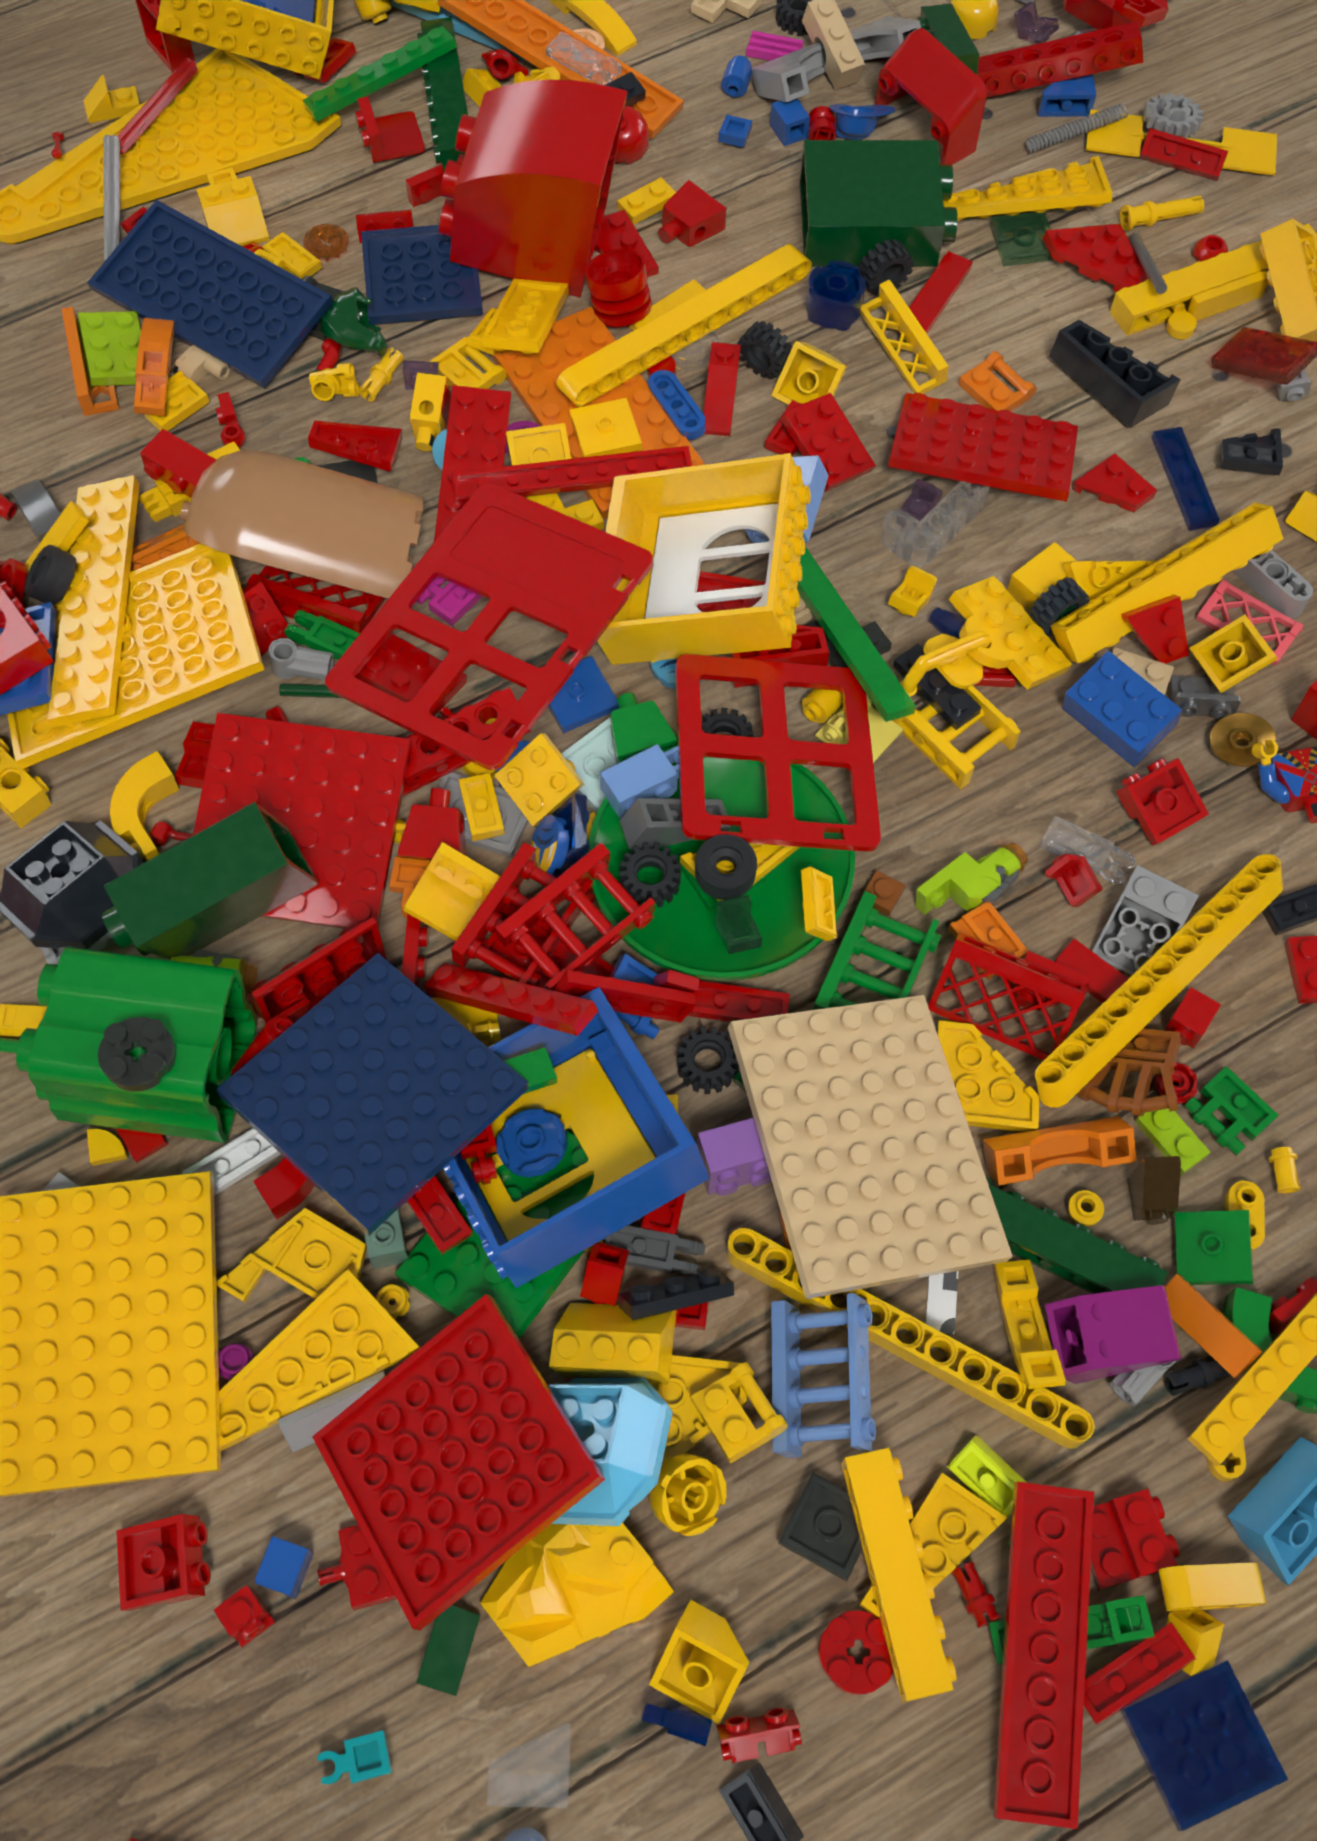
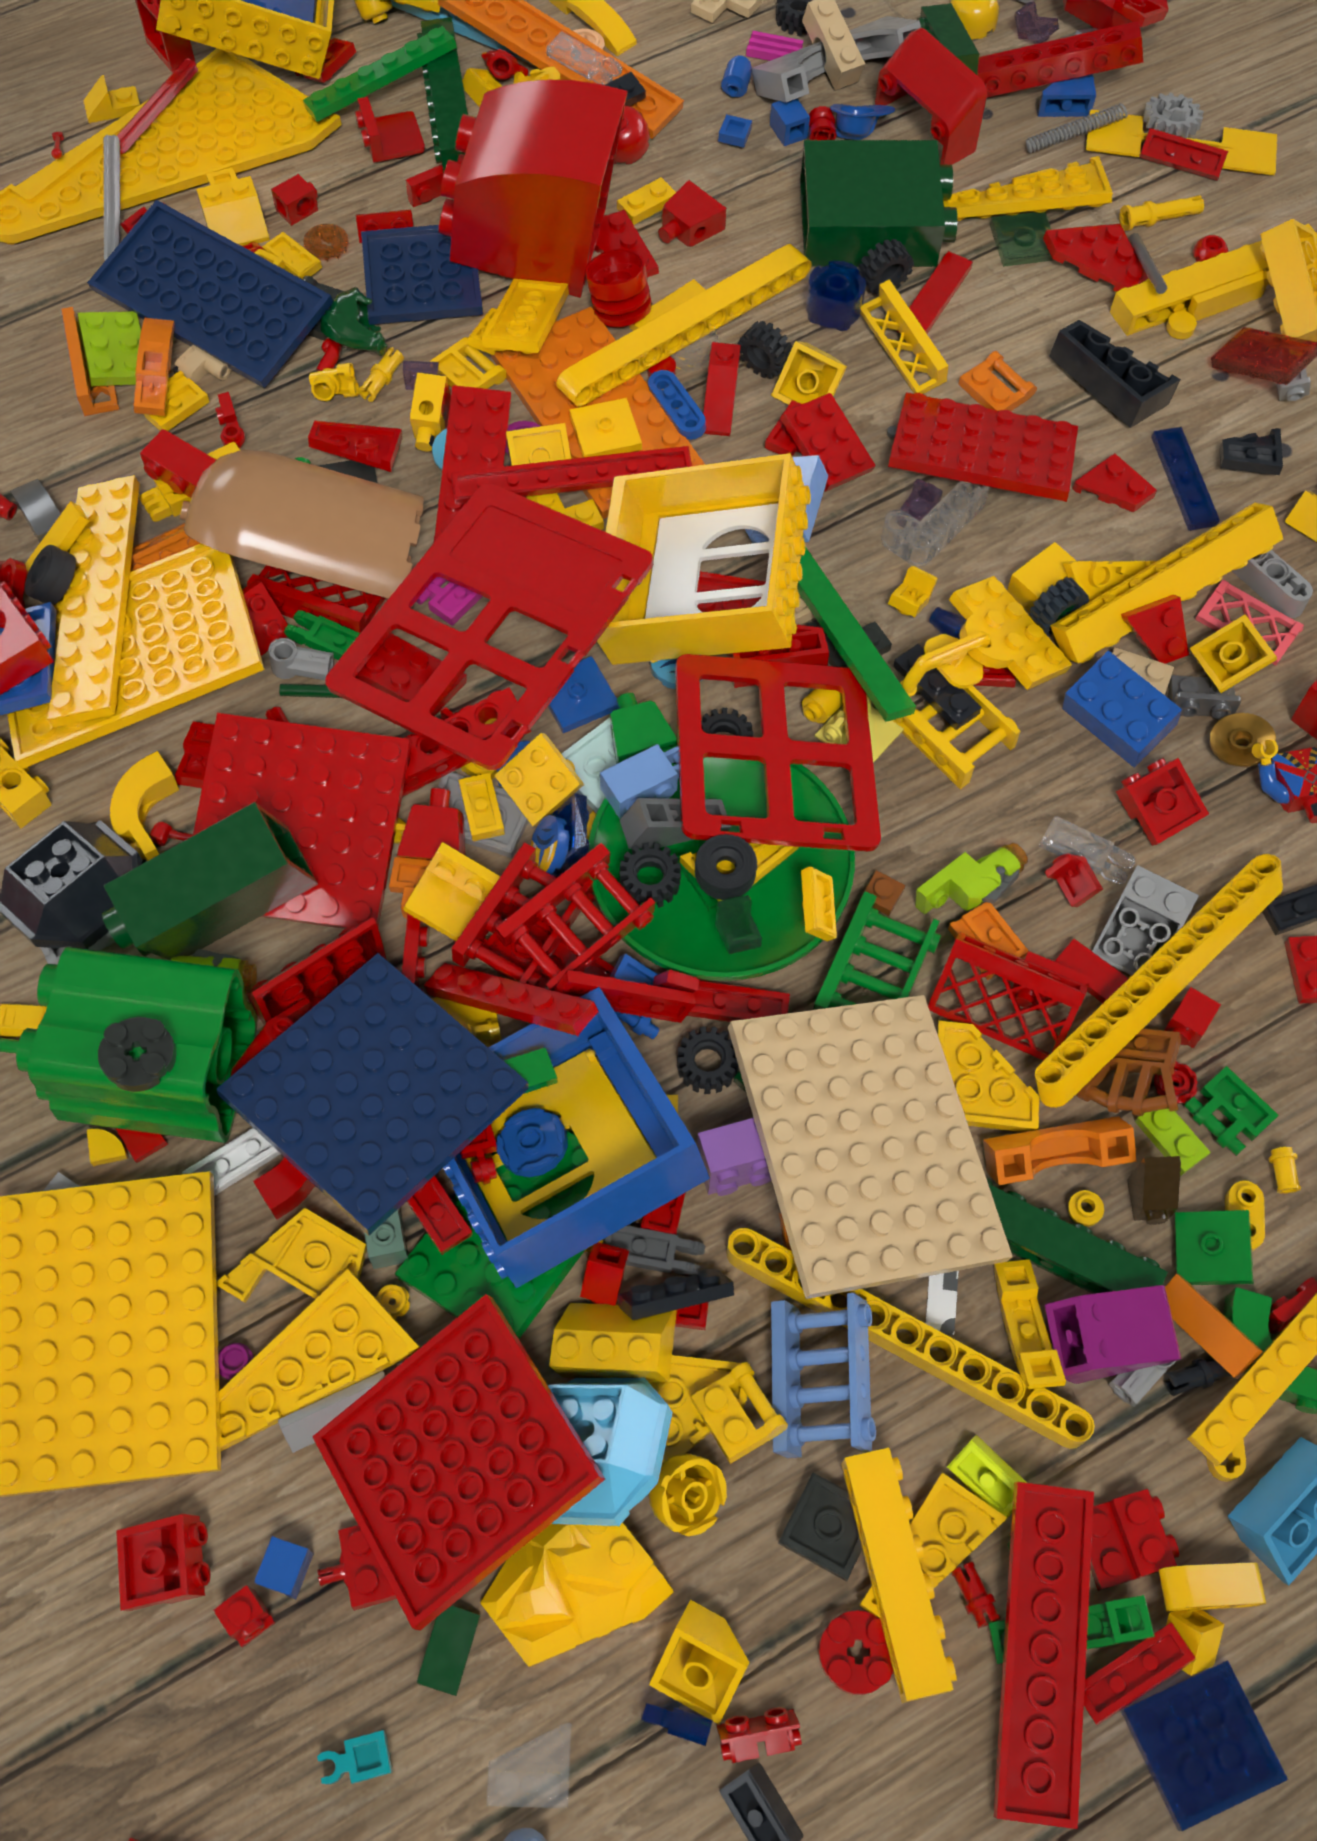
(295, 199): none -> red brick

